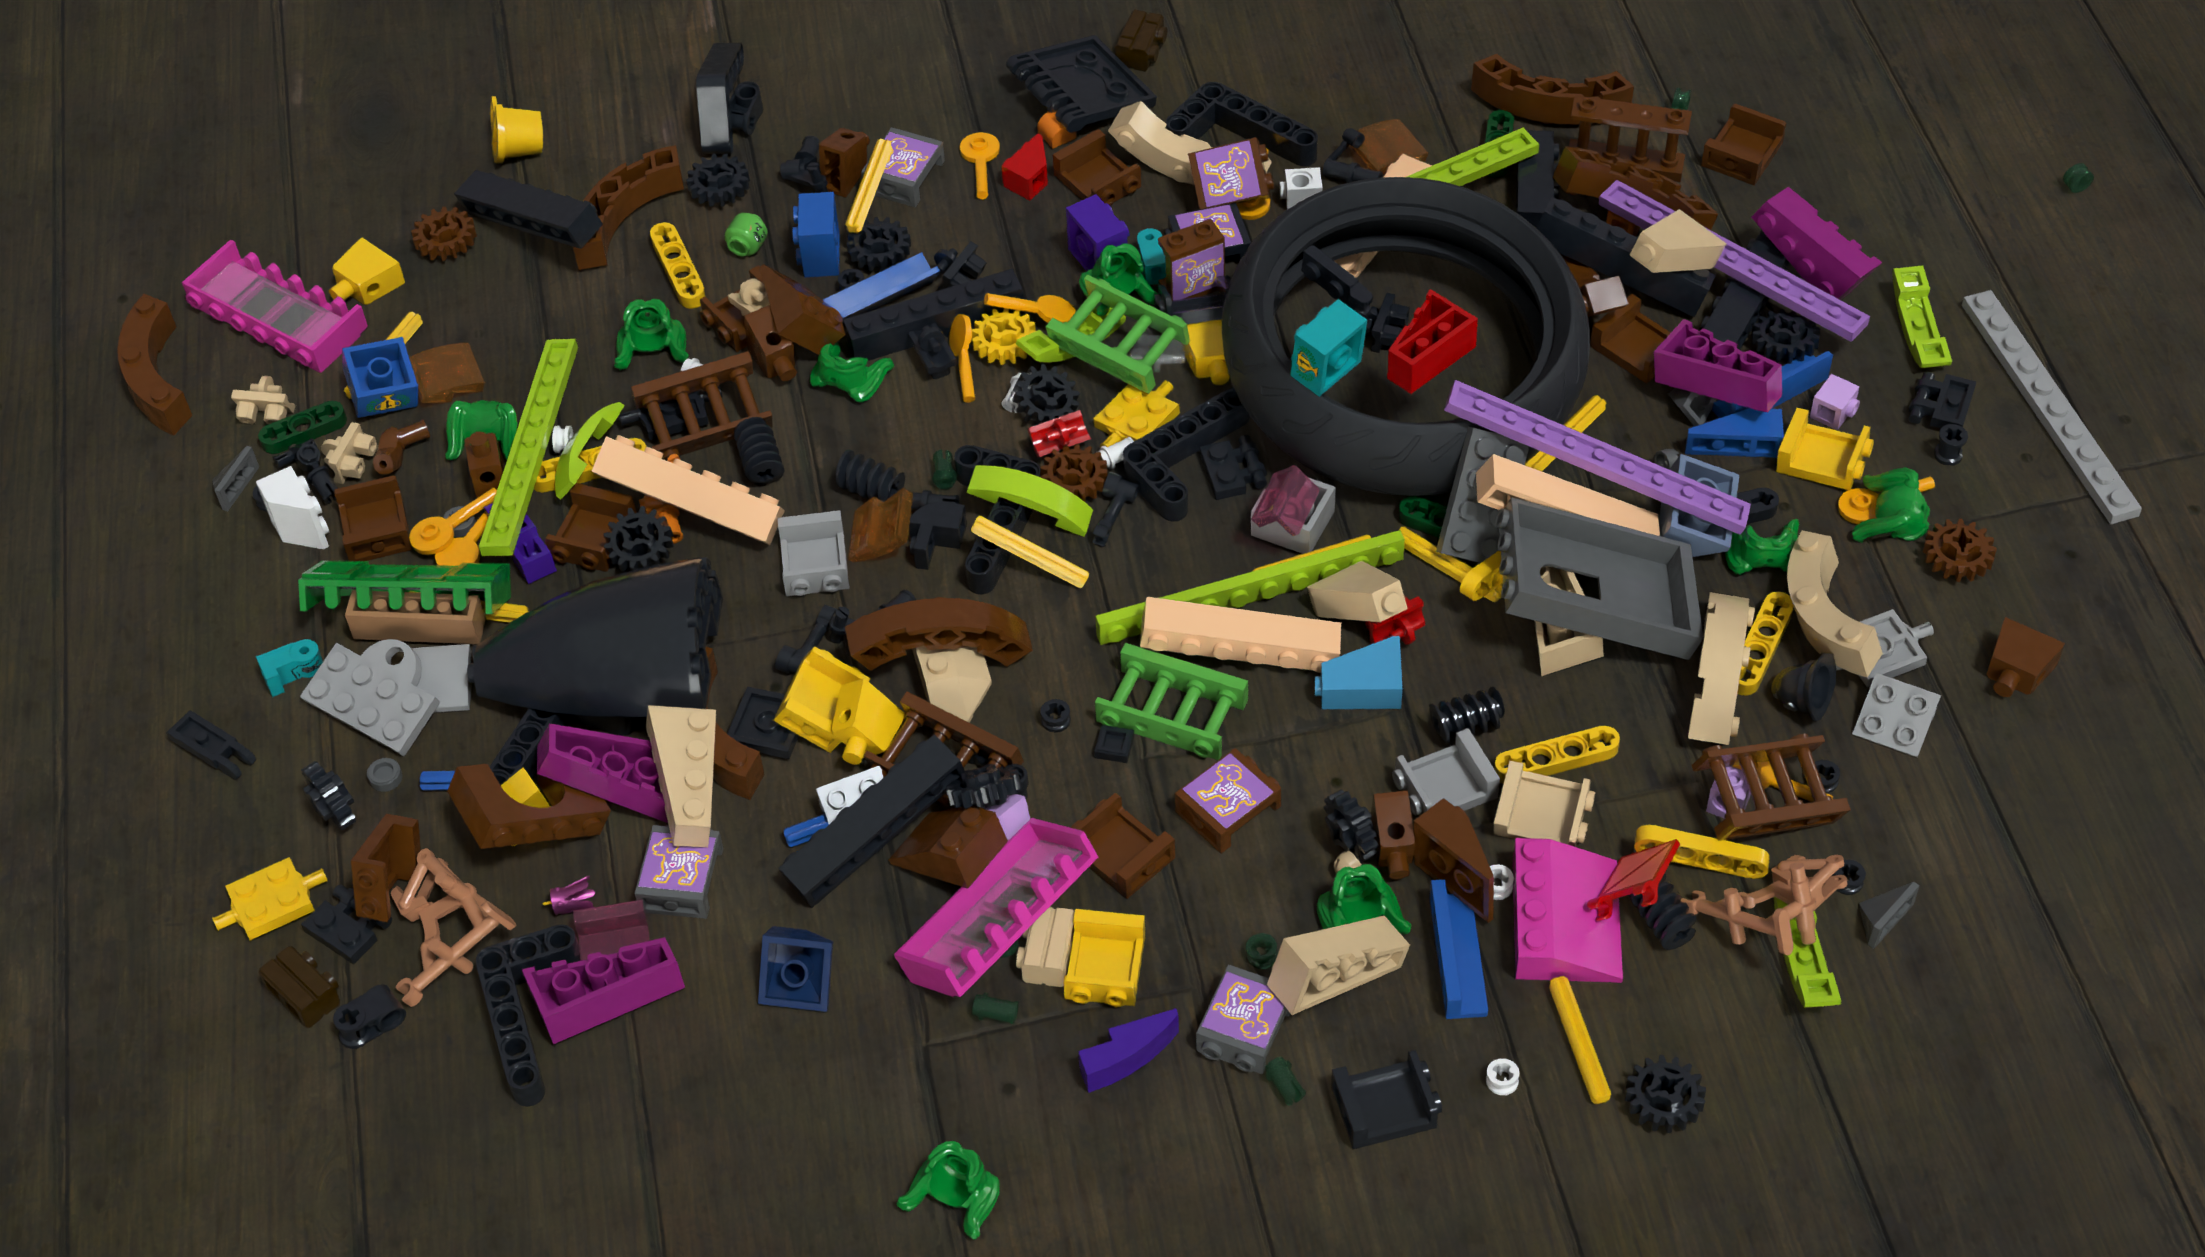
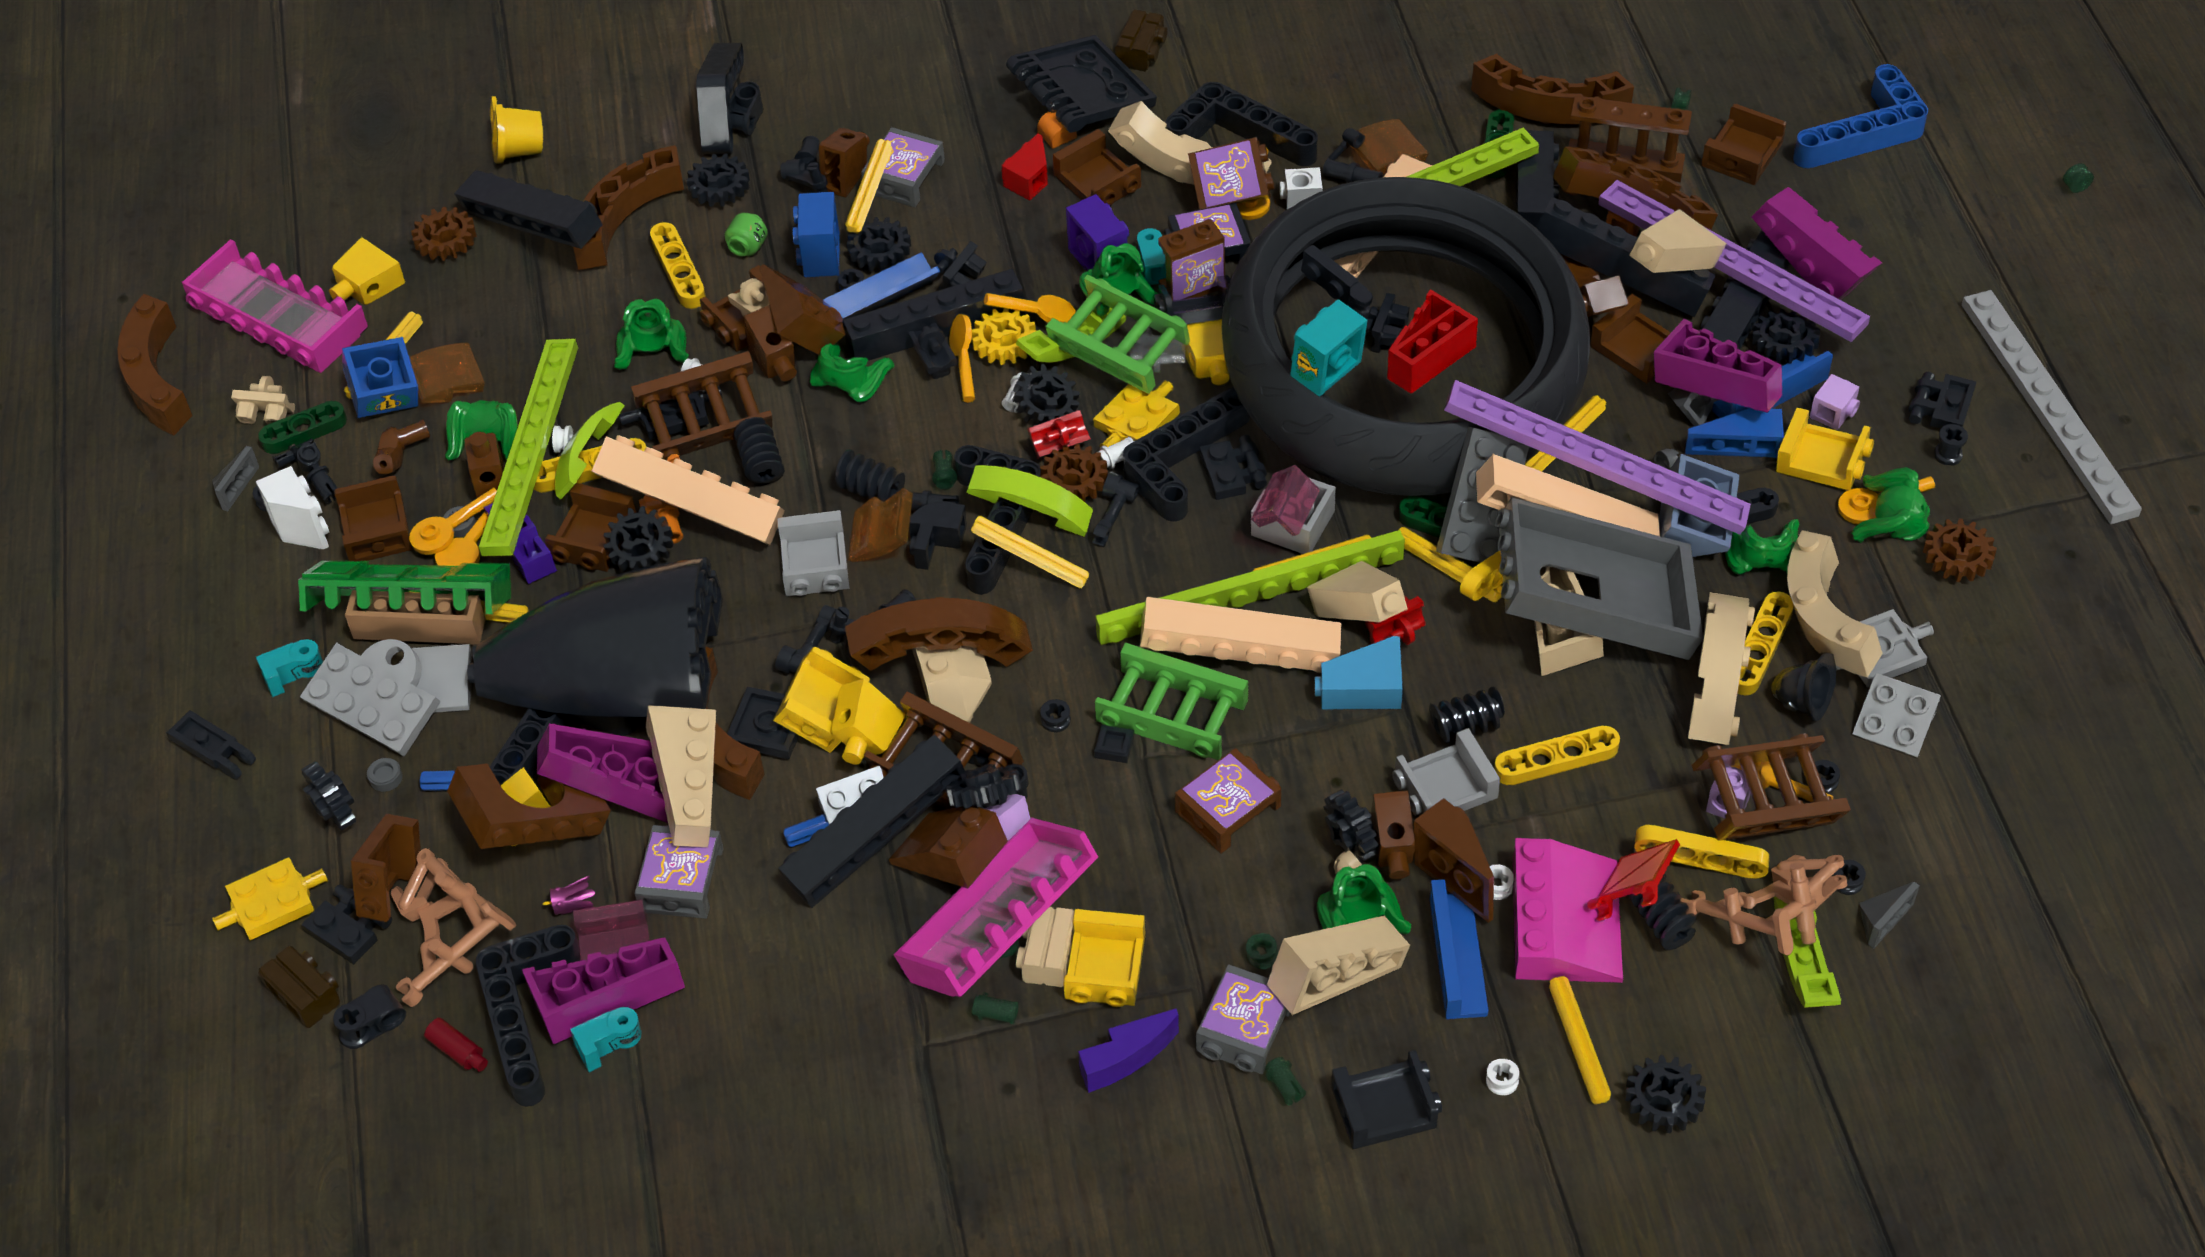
(344, 453): tan hips -> none
(455, 1045): none -> dark red cylinder
(606, 1034): none -> teal leg
(795, 969): dark blue slope -> none
(958, 1180): green hair -> none
(980, 149): light orange piece -> none
(1125, 847): reddish brown panel -> none
(1542, 807): tan panel -> none
(1897, 121): none -> blue beam
(1917, 318): lime slope -> none
(2022, 658): reddish brown torso -> none

